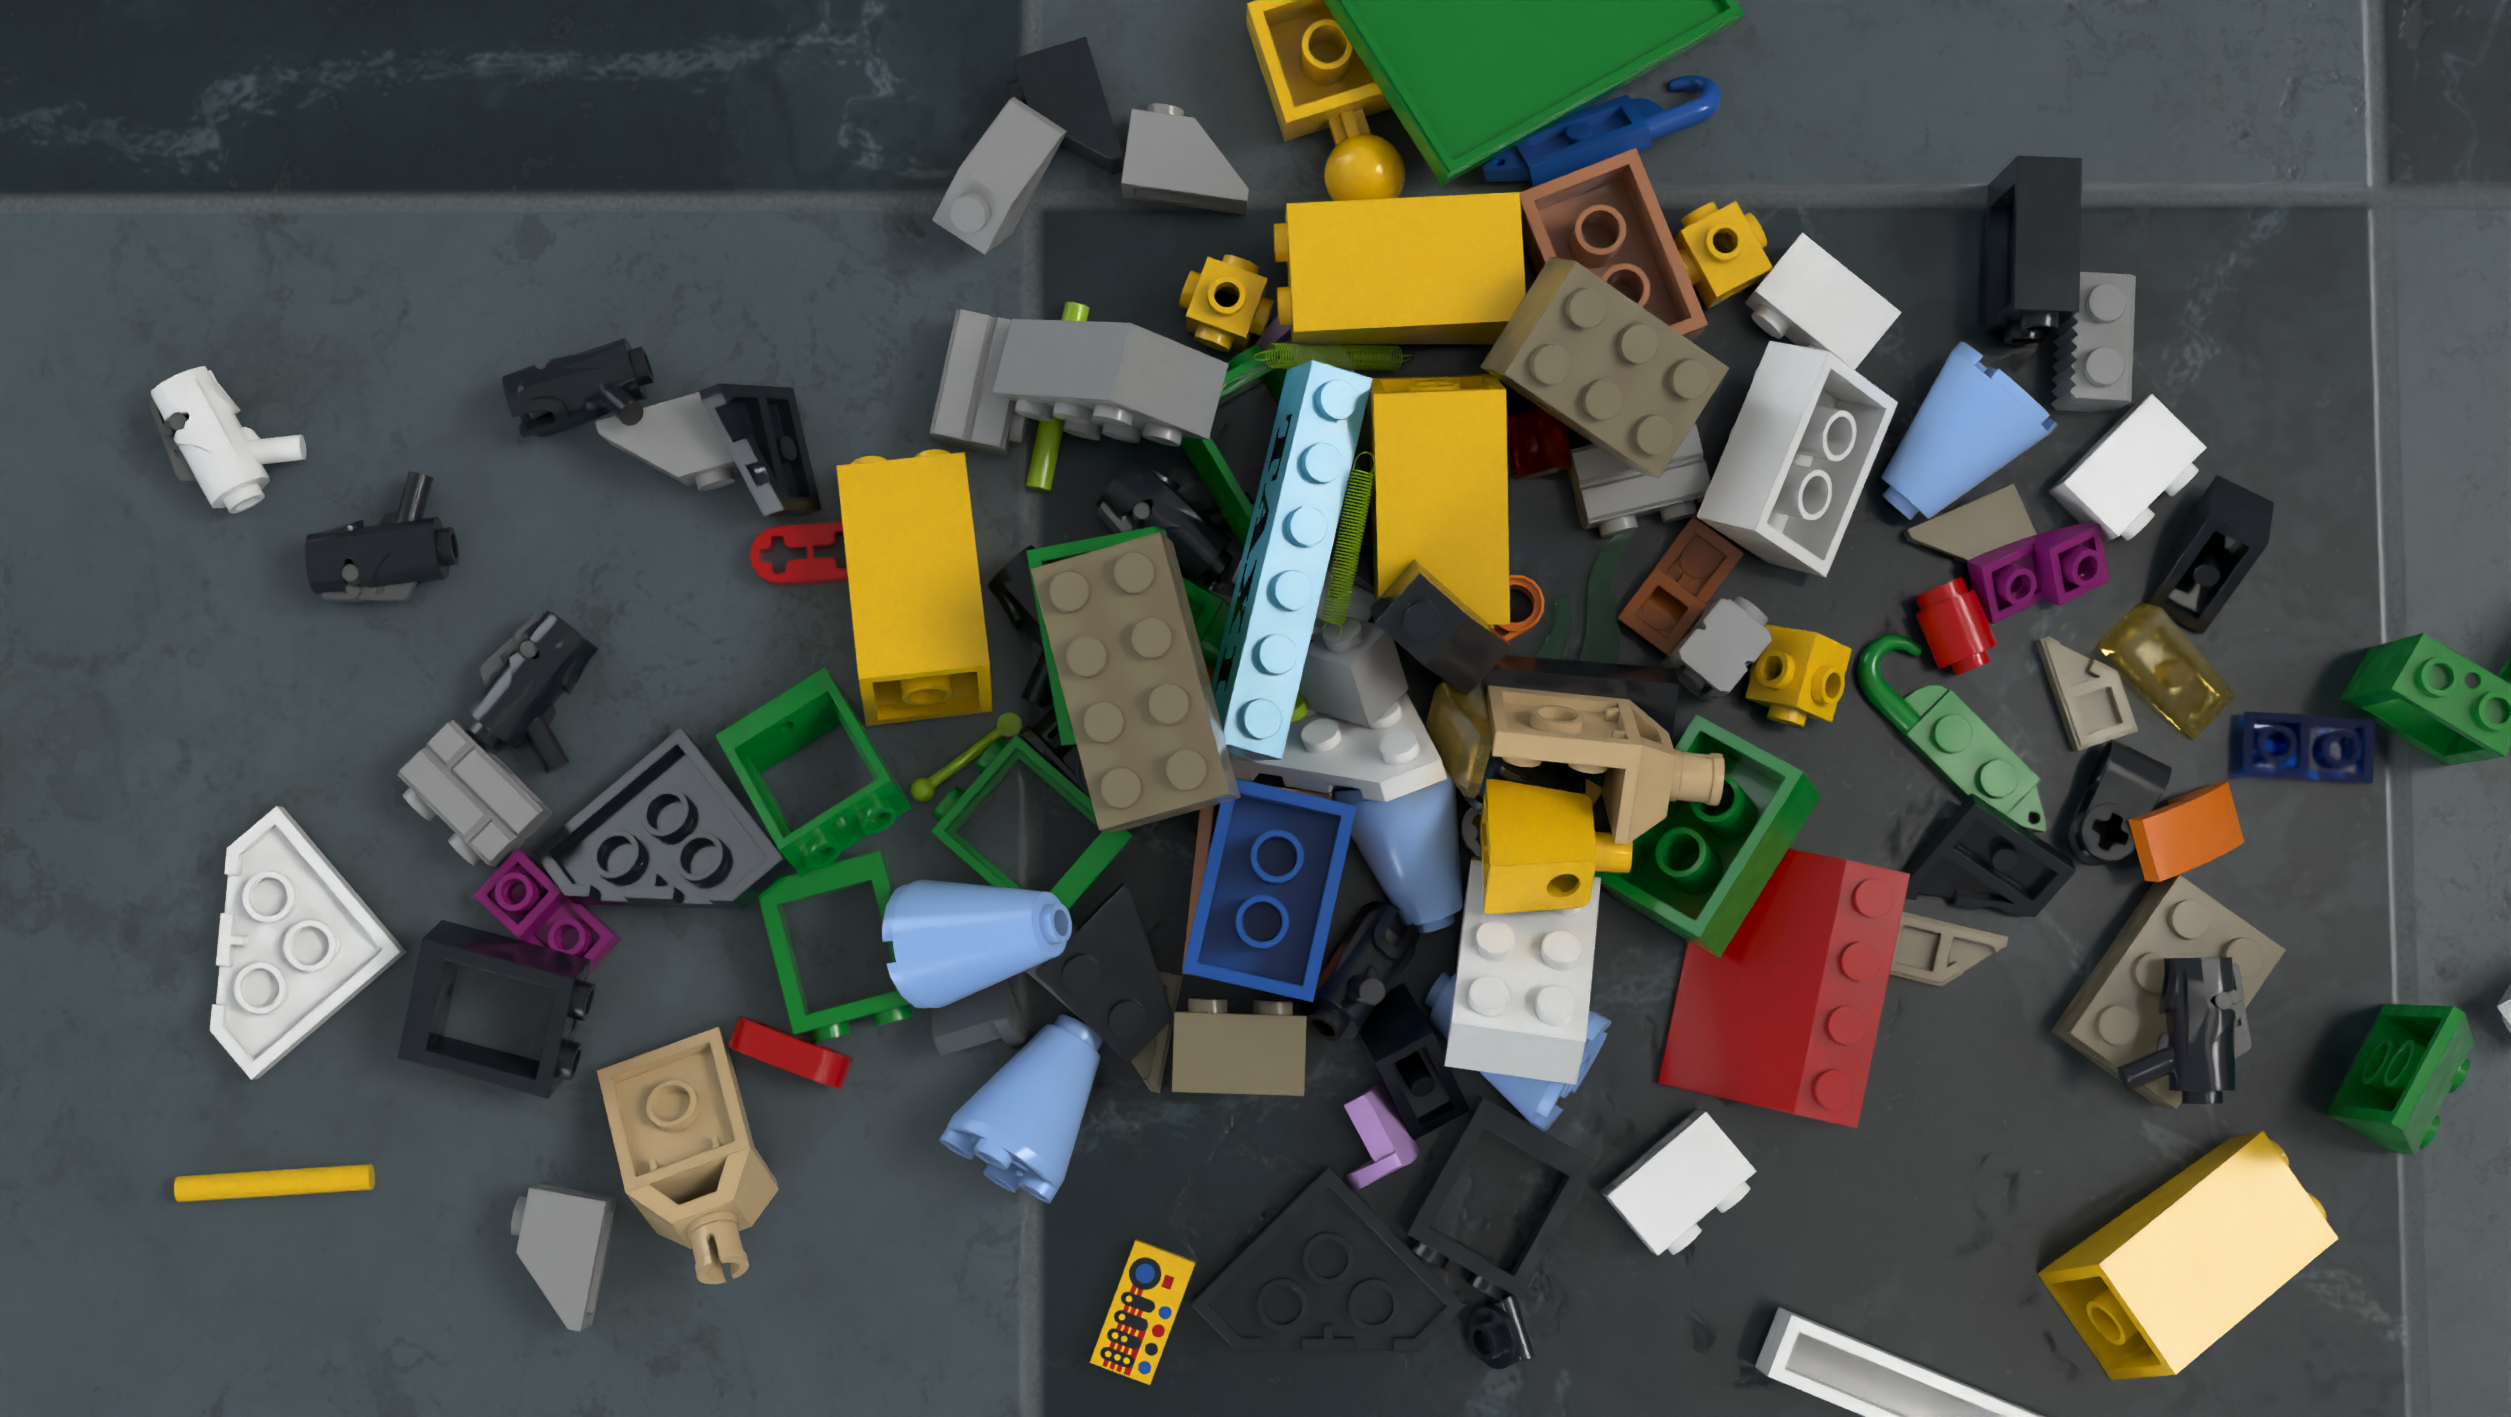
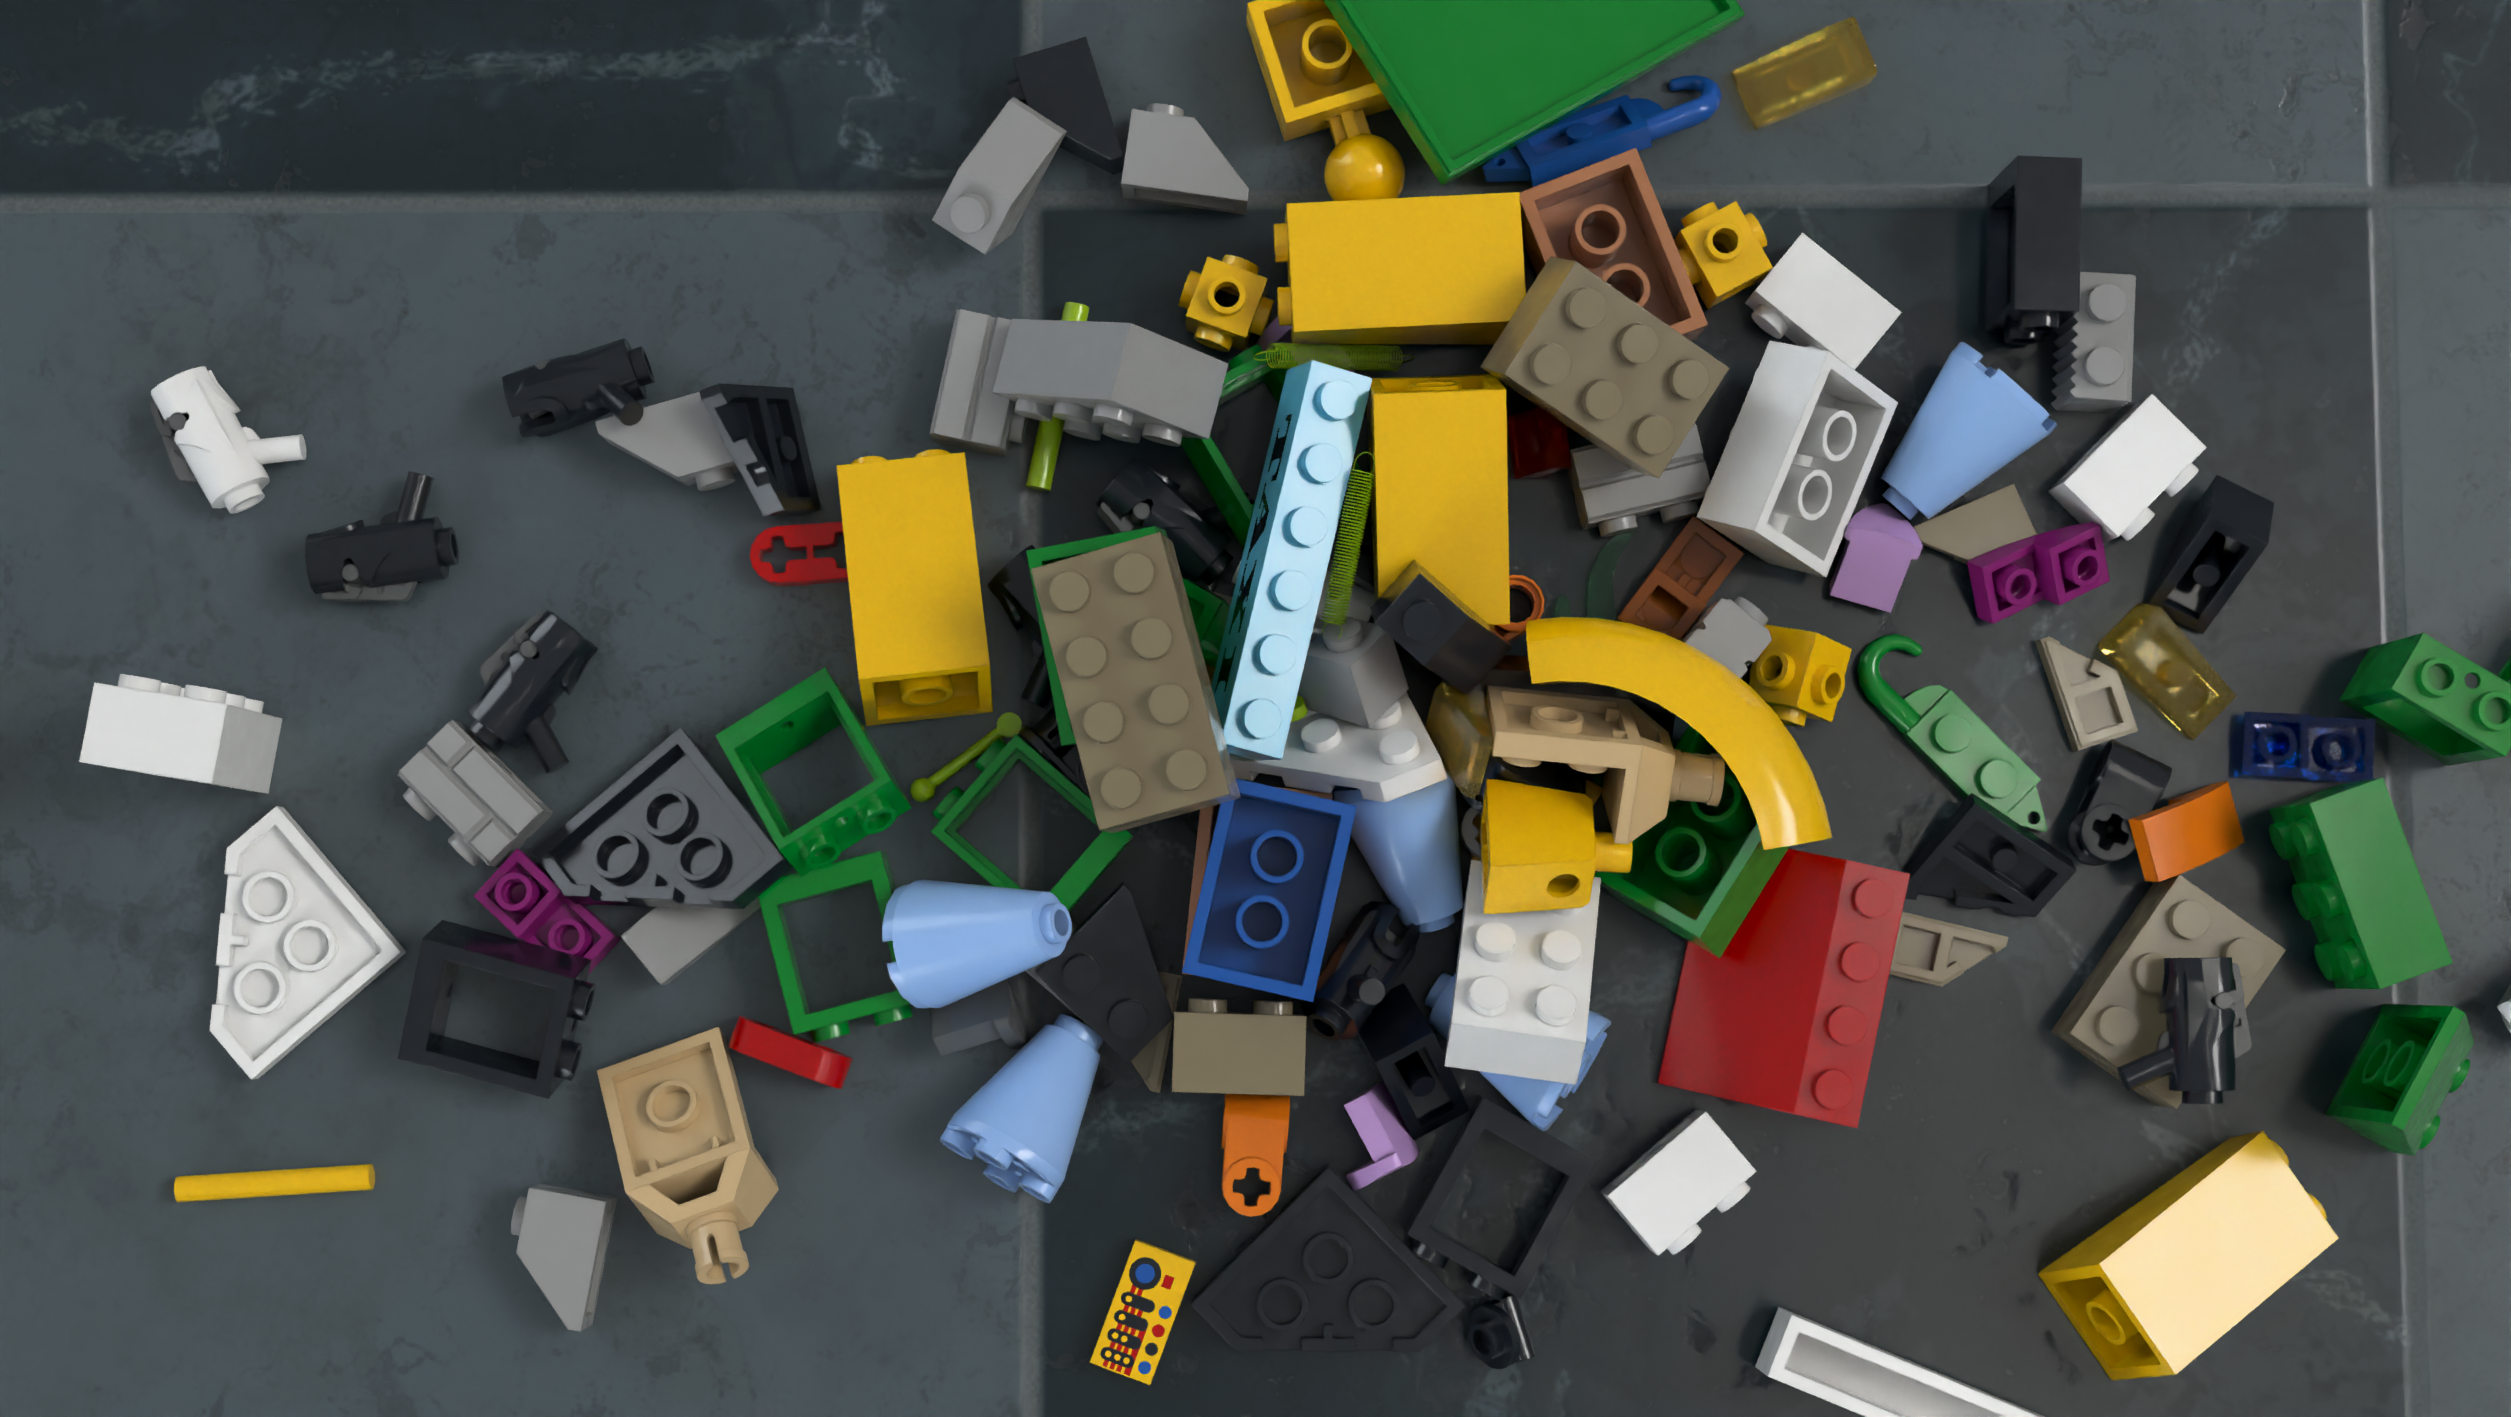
(181, 733): none -> white brick
(677, 937): none -> light grey slope
(1254, 1138): none -> orange piece
(1706, 698): none -> yellow brick
(1805, 73): none -> clear yellow slope
(1875, 557): none -> lavender tile
(1955, 626): red brick -> none
(2358, 886): none -> green brick

